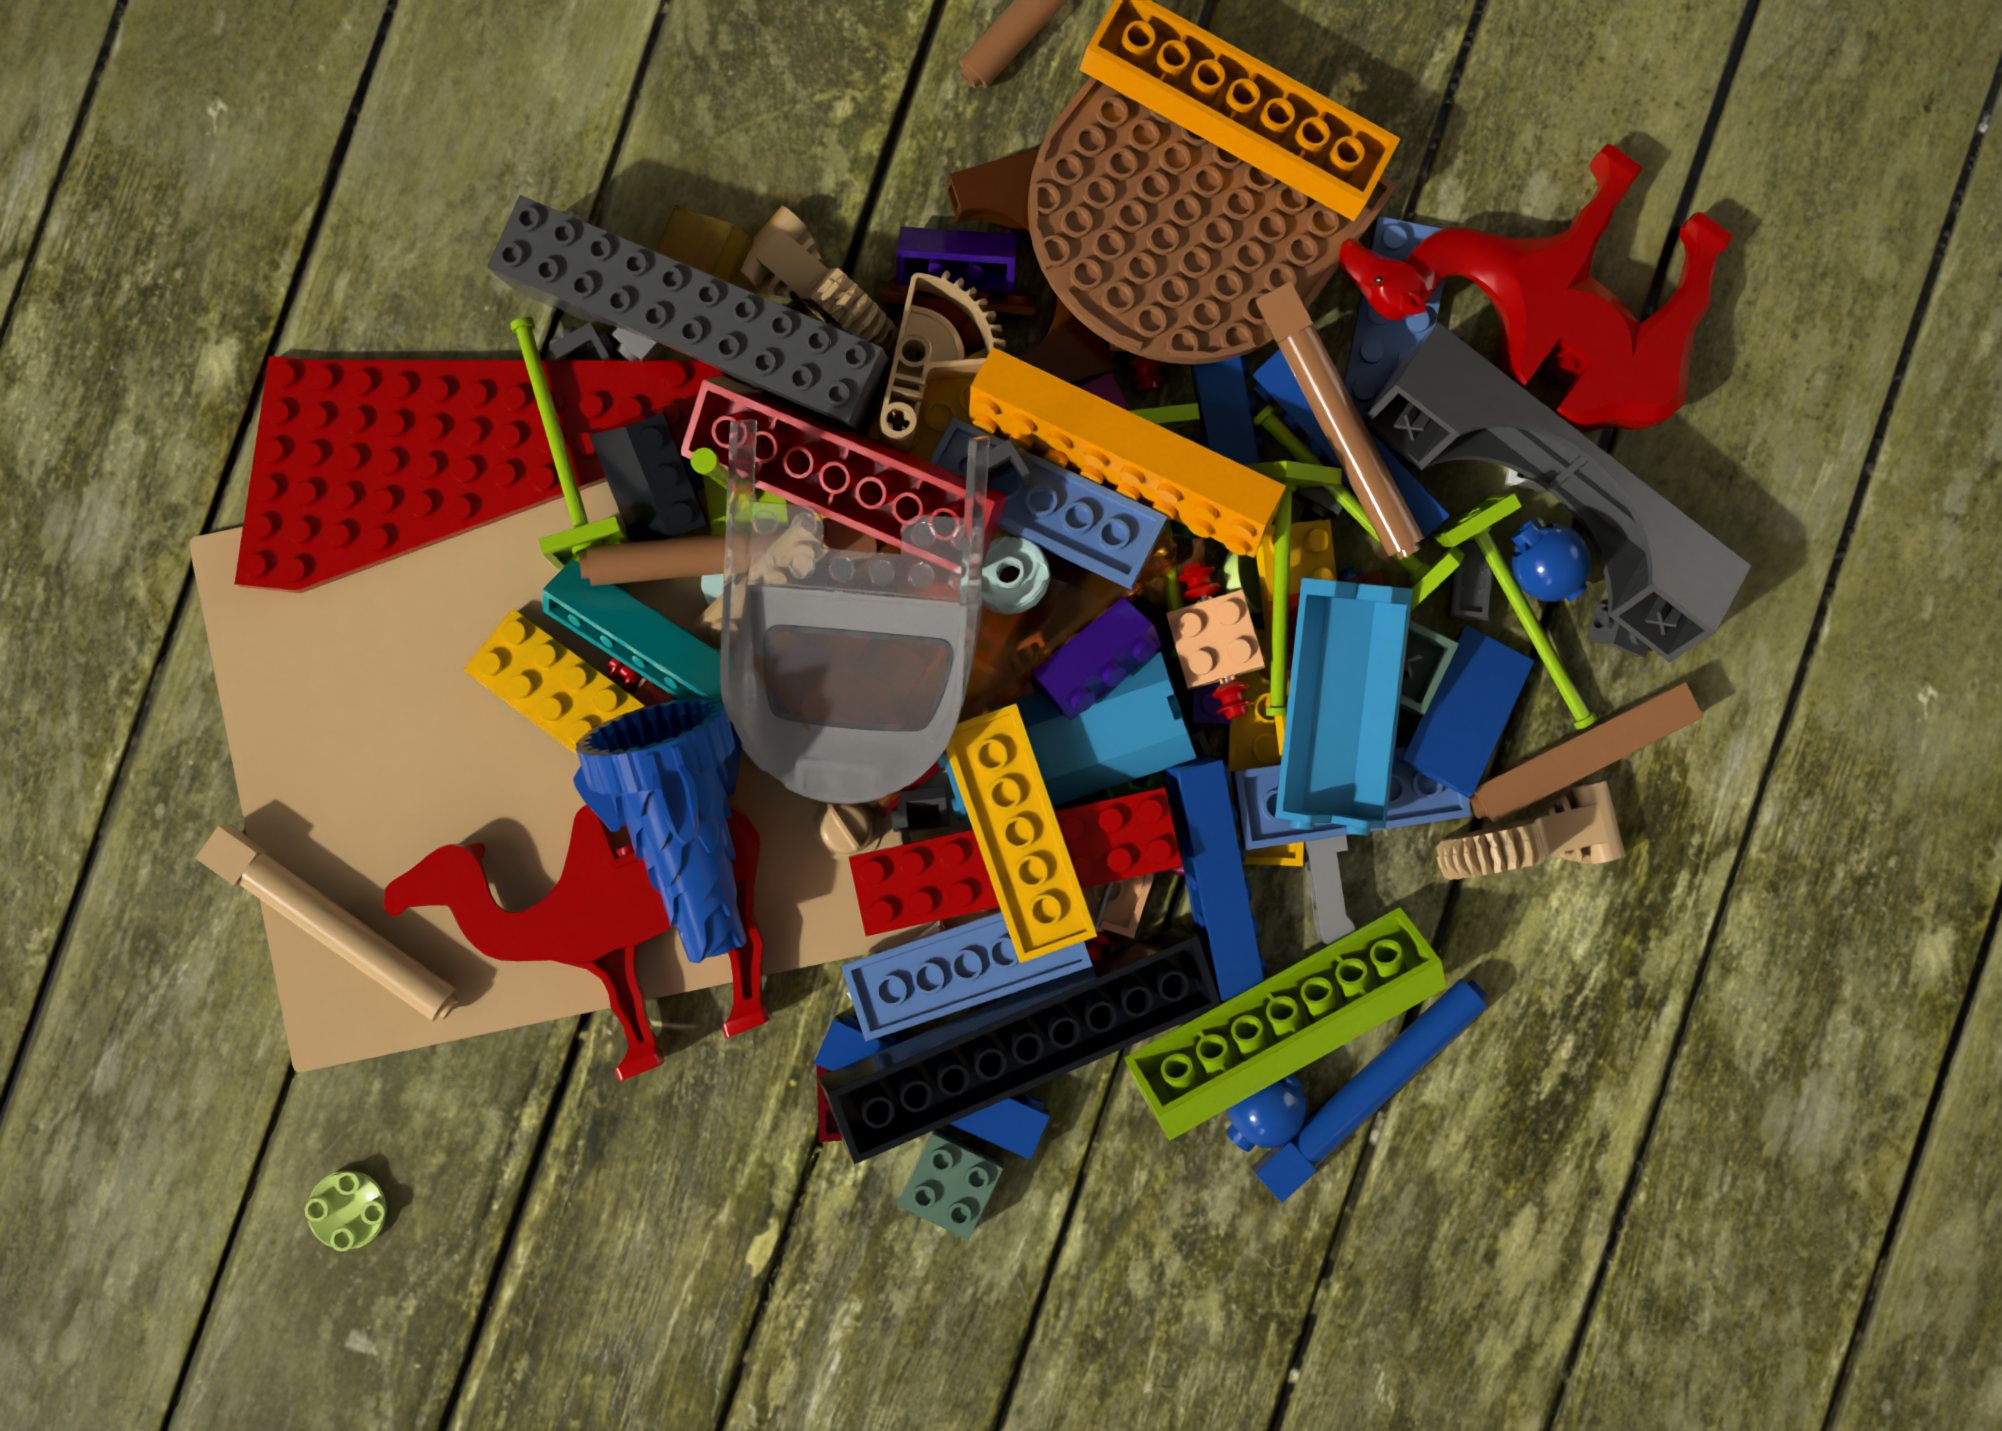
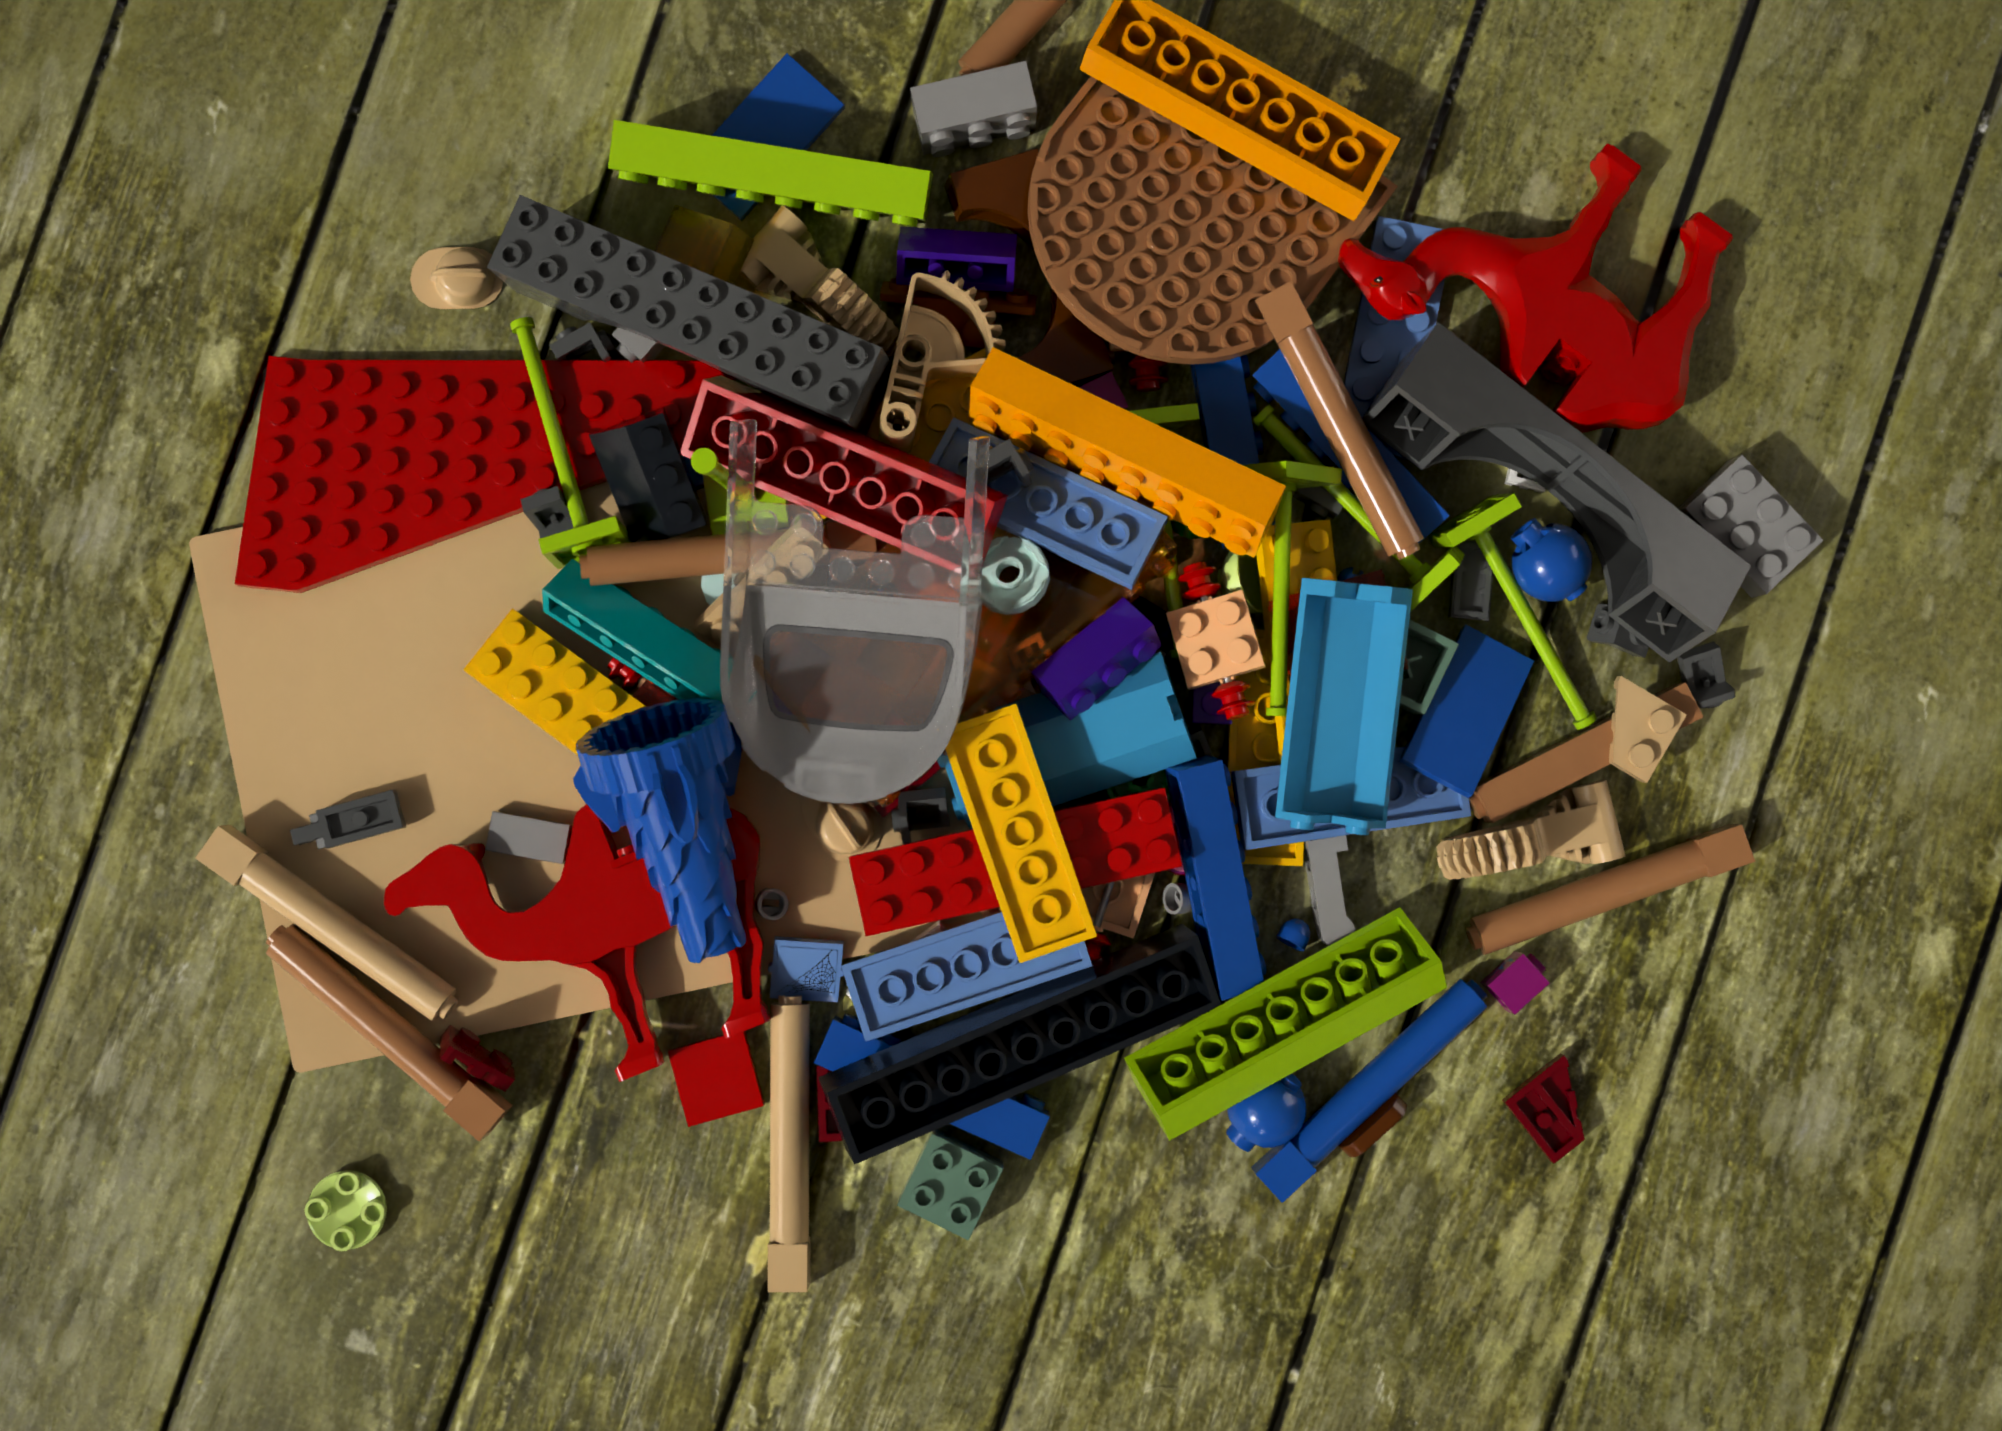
(352, 821): none -> dark grey hinge
(455, 278): none -> tan piece
(465, 1097): none -> medium nougat brick
(481, 1063): none -> dark red wing
(528, 837): none -> light grey tile
(548, 511): none -> dark grey bracket
(716, 1078): none -> red tile
(769, 170): none -> lime brick
(771, 912): none -> light grey hinge
(781, 111): none -> blue tile
(789, 1146): none -> tan brick
(806, 968): none -> medium blue piece
(974, 109): none -> light grey brick
(1176, 898): none -> light grey hinge
(1294, 934): none -> blue hinge
(1374, 1126): none -> reddish brown tile
(1516, 981): none -> magenta brick
(1548, 1109): none -> dark red wing
(1612, 888): none -> medium nougat brick
(1641, 729): none -> tan wing
(1705, 675): none -> dark grey bracket
(1753, 522): none -> light grey brick

